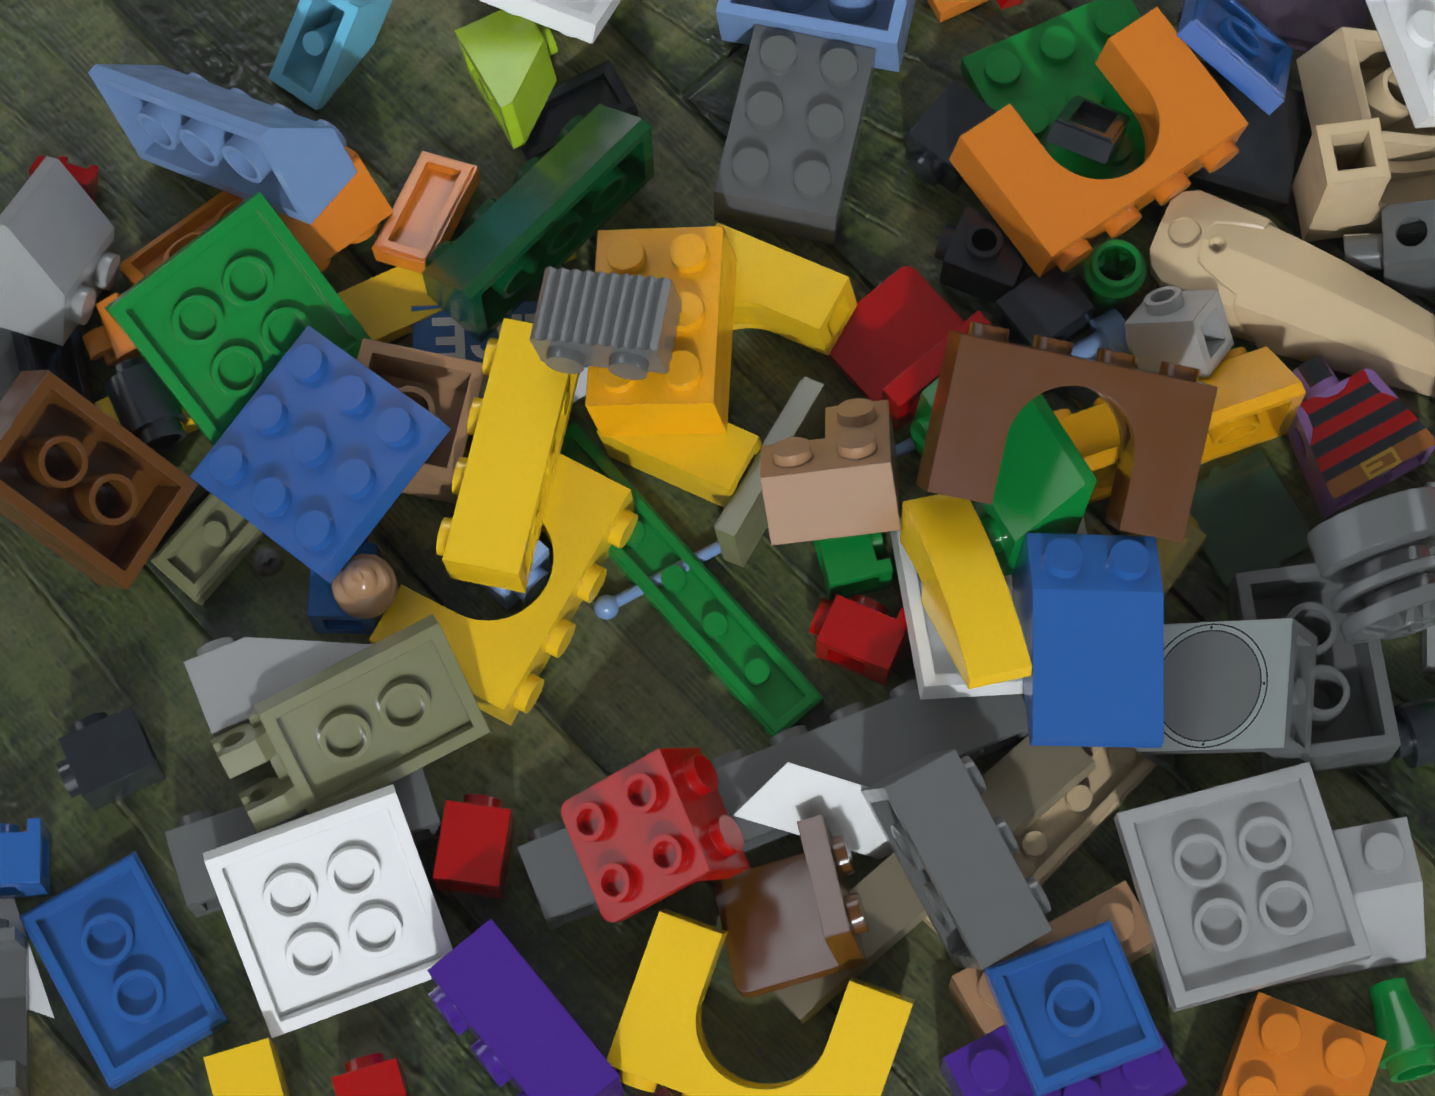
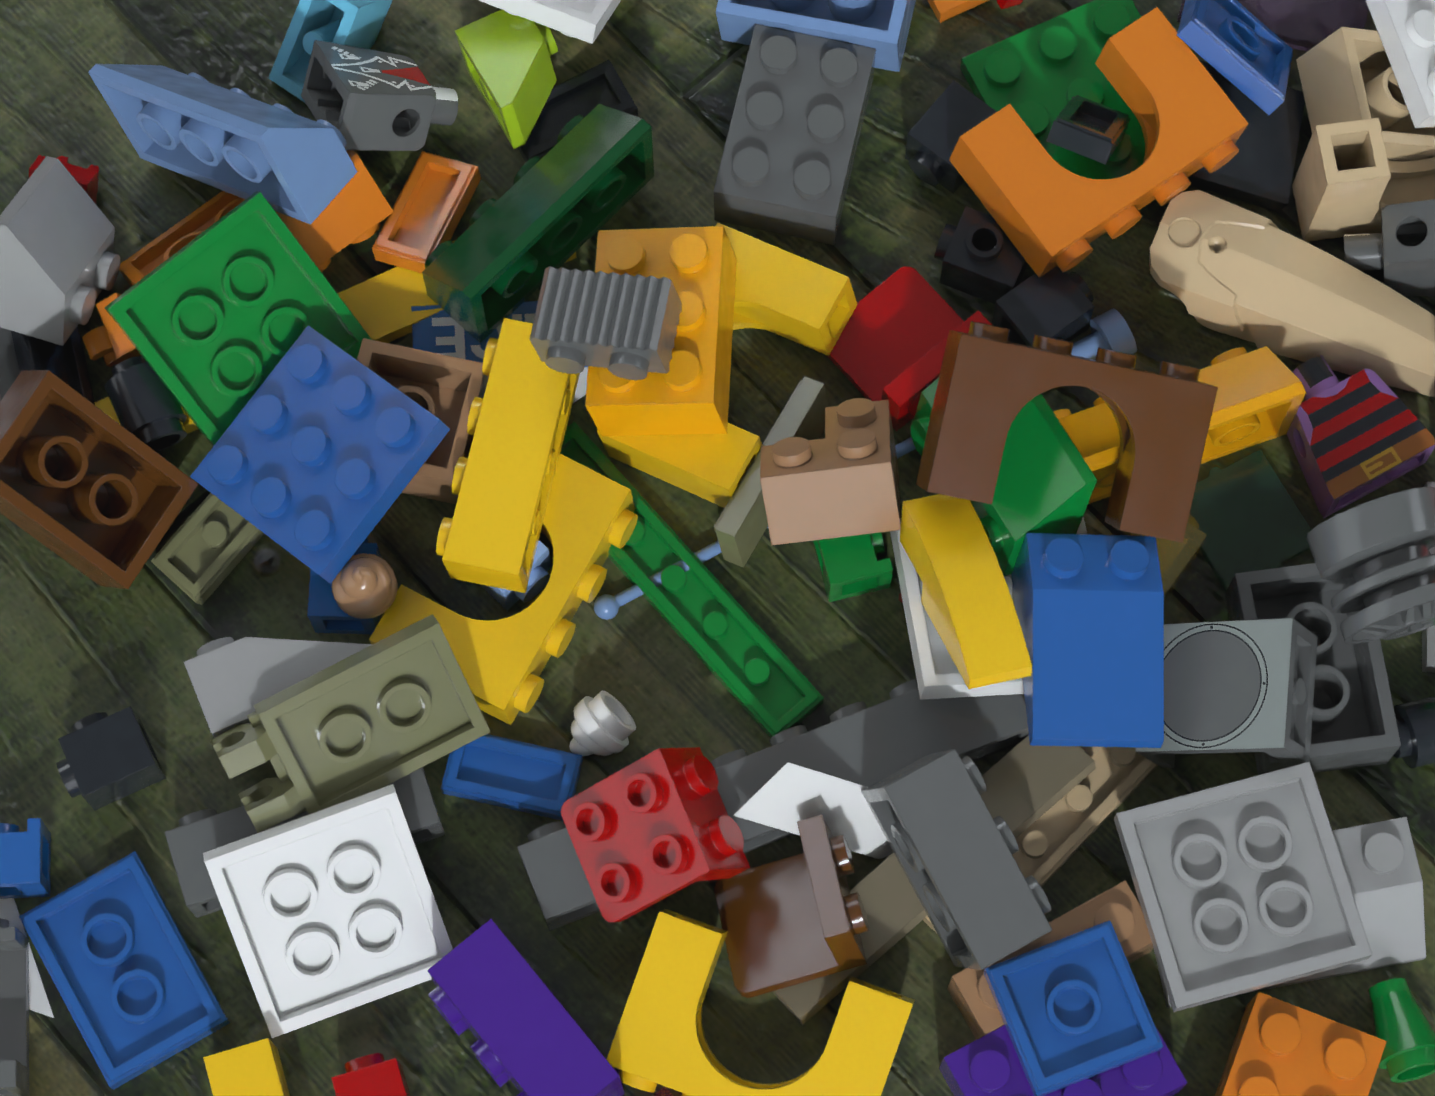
(375, 97): none -> dark grey torso
(474, 846): red brick -> none
(513, 775): none -> blue tile
(600, 726): none -> white plate
(859, 636): red brick -> none
(1114, 273): green cone -> none
(1179, 329): light grey brick -> none

